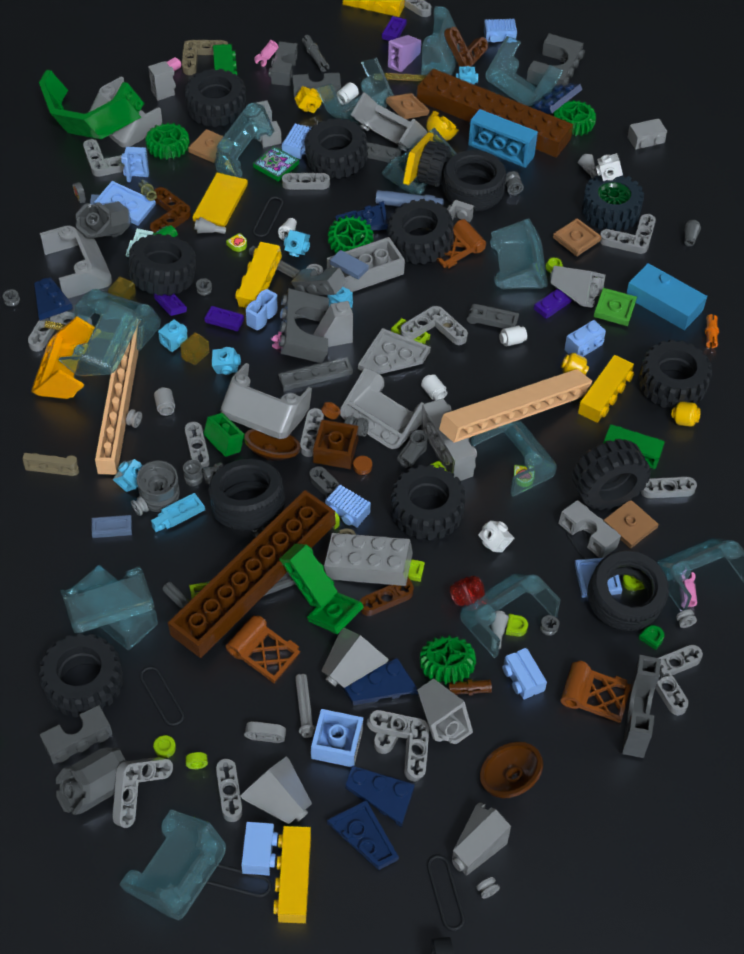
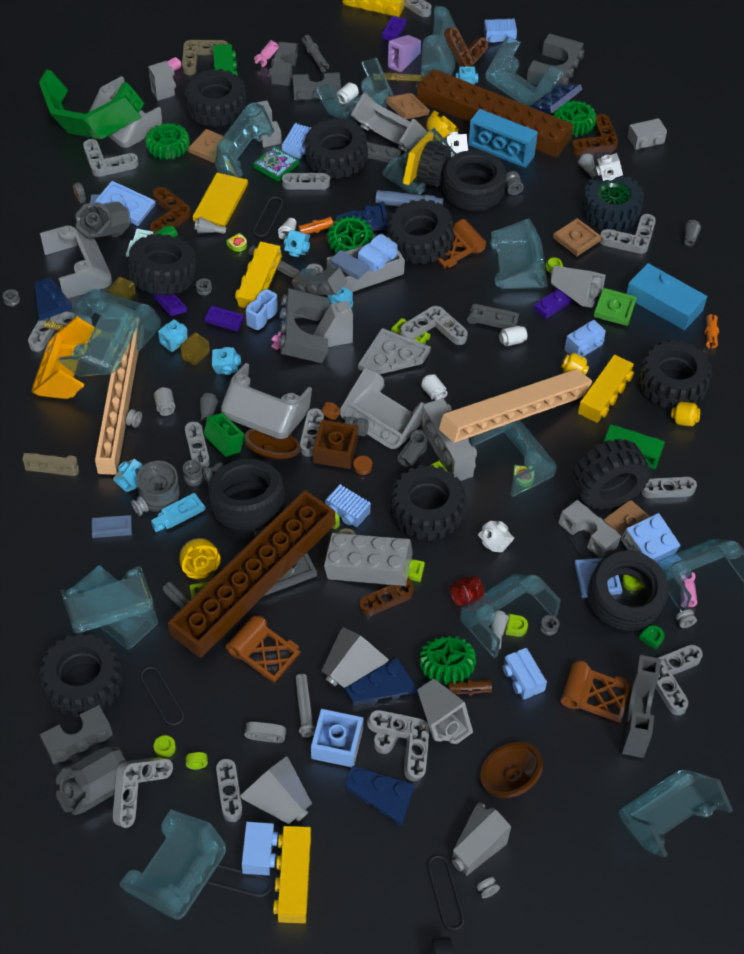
(135, 162): light blue bracket -> none
(147, 190): olive axle -> none
(199, 558): none -> yellow cylinder
(207, 405): none -> dark grey cone
(308, 99): yellow brick -> none
(308, 575): green brick -> none
(315, 374): dark grey tile -> none
(316, 226): none -> orange pin
(321, 484): dark grey beam -> none
(335, 613): green tile -> none
(365, 834): dark blue wing -> none
(378, 252): none -> light blue brick
(459, 140): none -> white brick
(461, 210): light grey bracket -> none
(580, 145): none -> reddish brown beam
(651, 538): none -> light blue brick
(671, 804): none -> clear light blue windscreen

